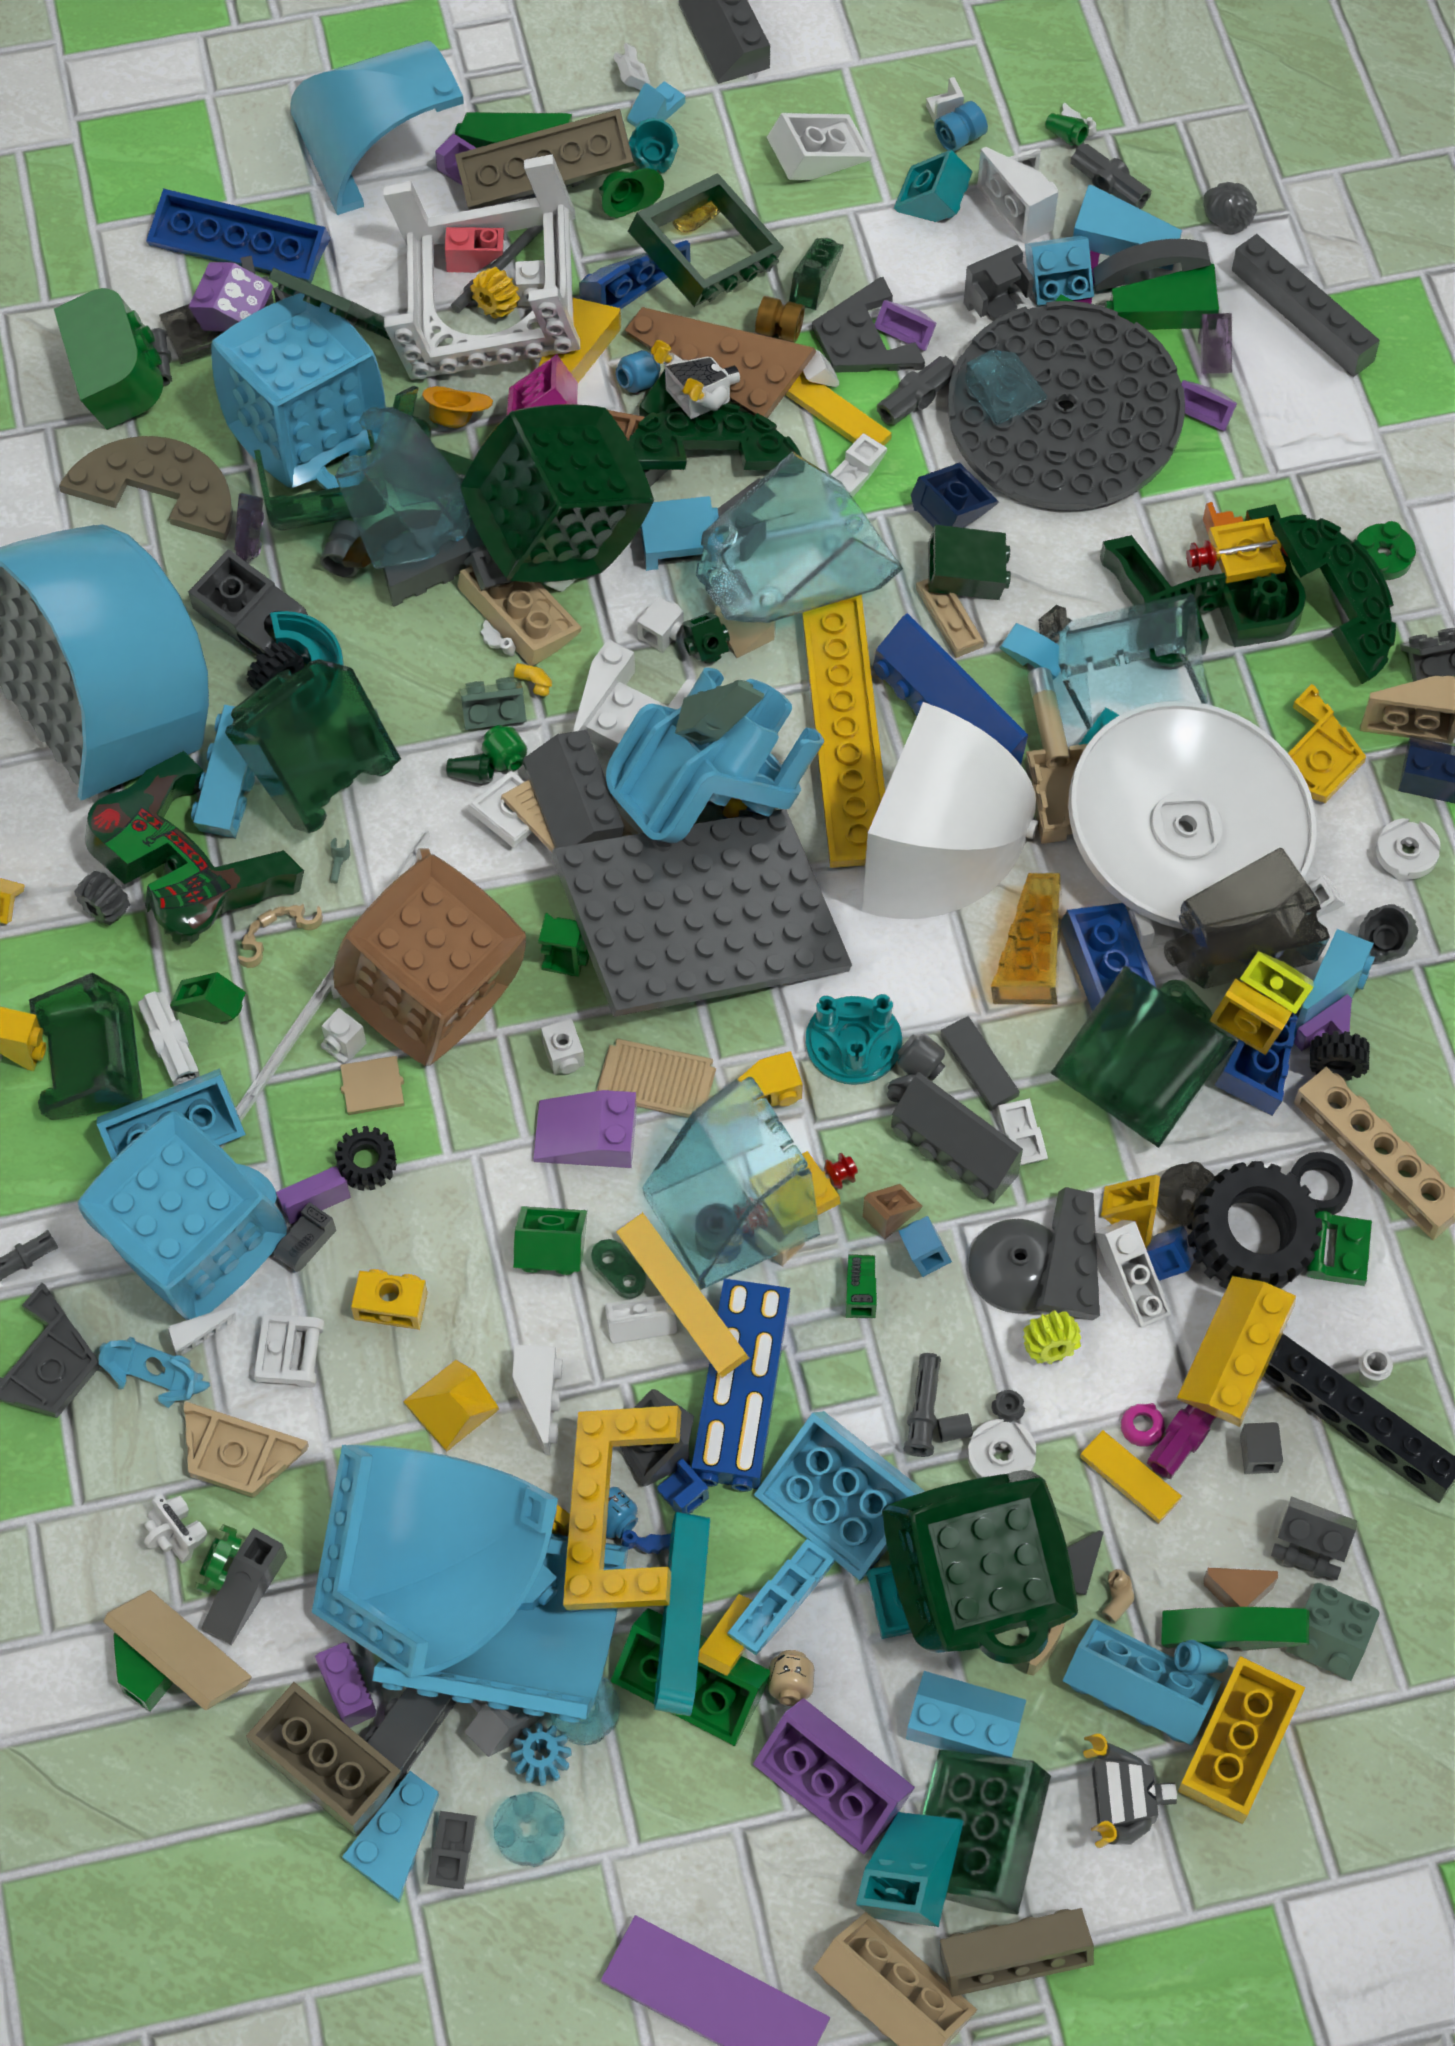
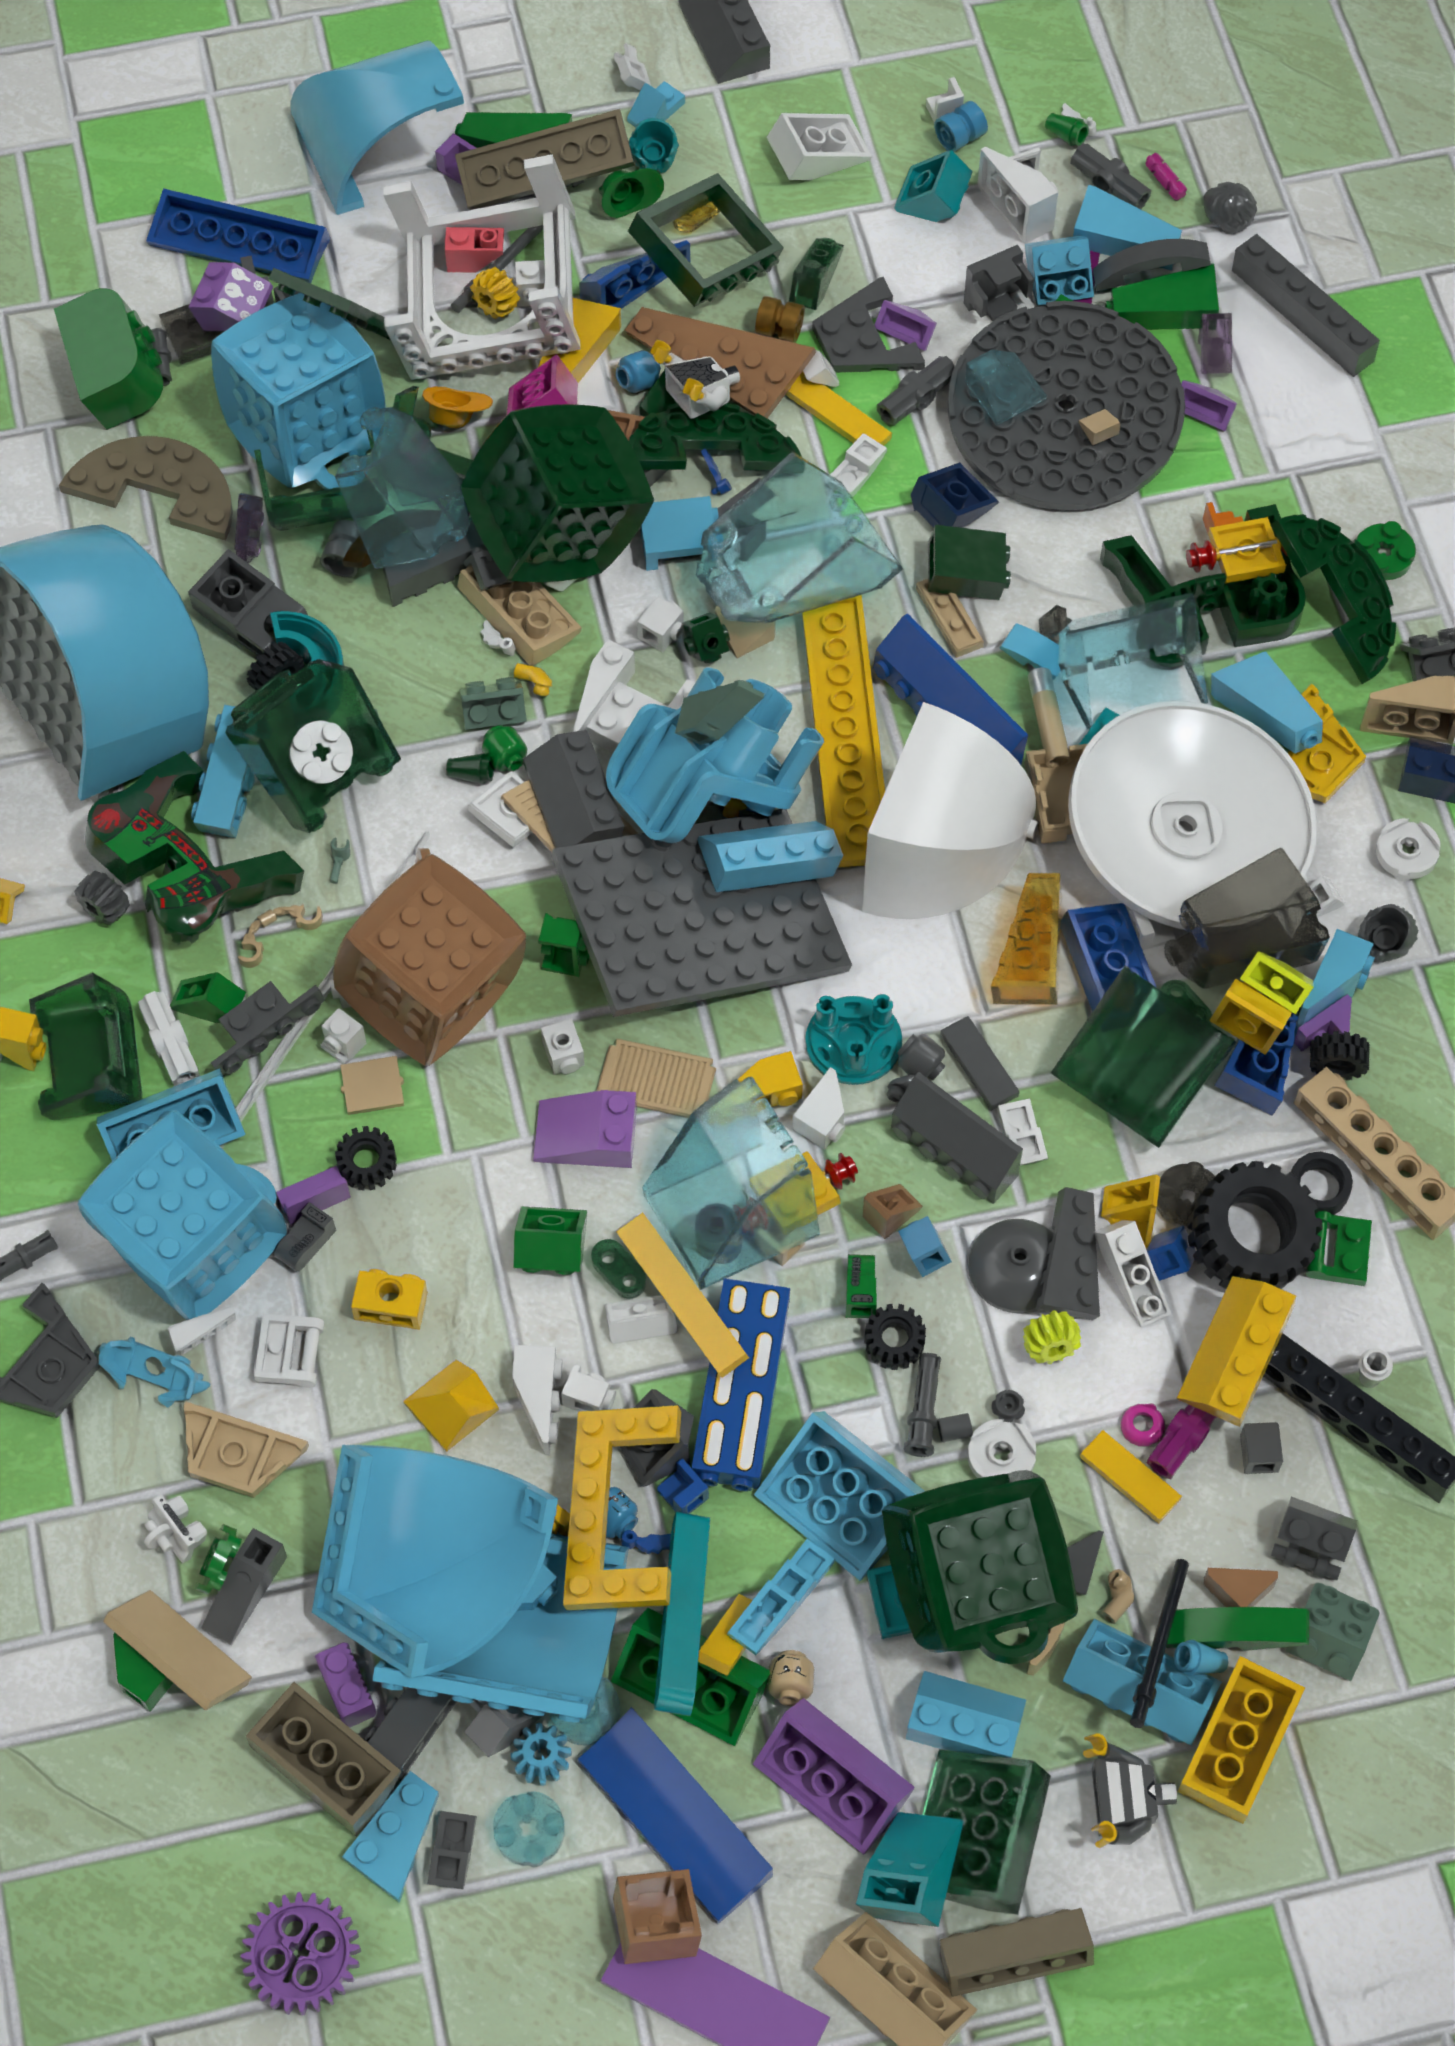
(260, 1021): none -> dark grey bracket
(271, 1940): none -> medium lavender gear
(329, 736): none -> white plate
(587, 1391): none -> white brick
(657, 1916): none -> medium nougat container
(676, 1815): none -> blue arch
(722, 485): none -> blue piece
(770, 855): none -> medium azure slope
(822, 1112): none -> white slope
(895, 1317): none -> black tyre
(1100, 426): none -> tan slope
(1145, 1691): none -> black bar
(1166, 176): none -> dark pink axle
(1269, 700): none -> medium azure slope

